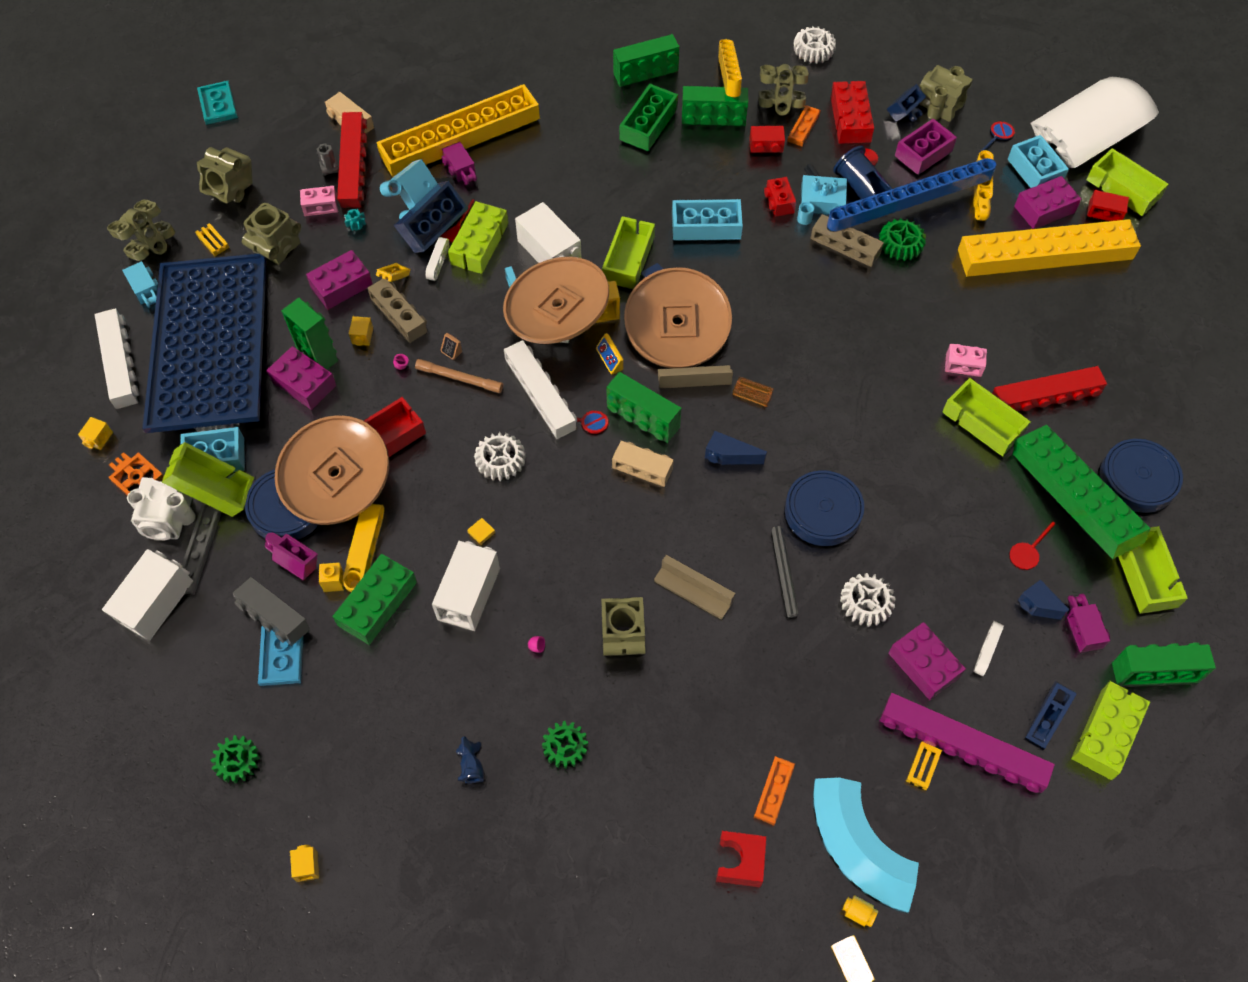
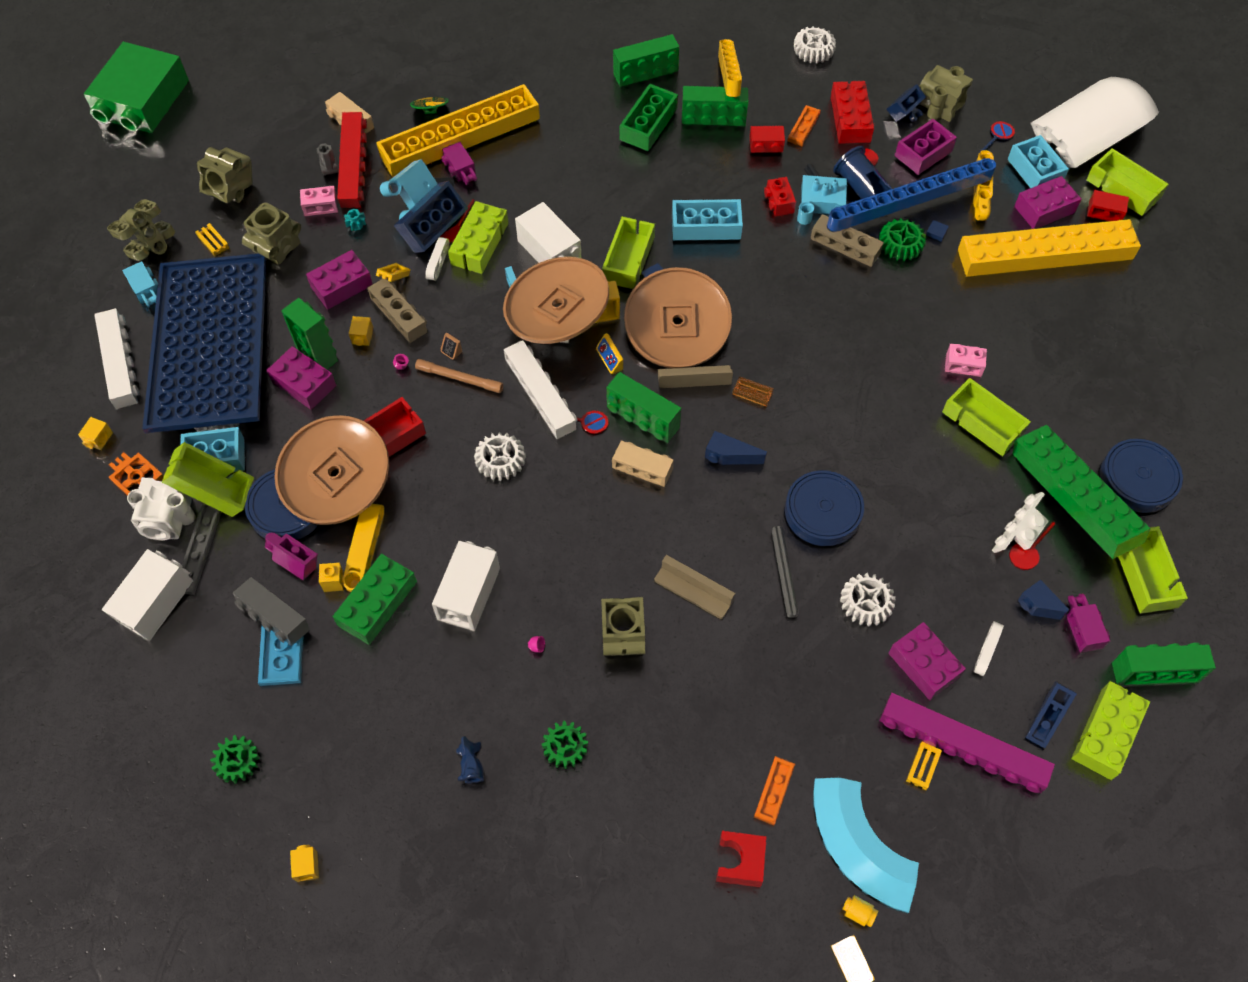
(136, 87): none -> green brick
(217, 102): teal tile -> none
(429, 102): none -> shield
(481, 531): yellow tile -> none
(790, 97): olive piece -> none
(937, 230): none -> dark blue tile
(1025, 526): none -> white bracket
(1052, 389): red brick -> none

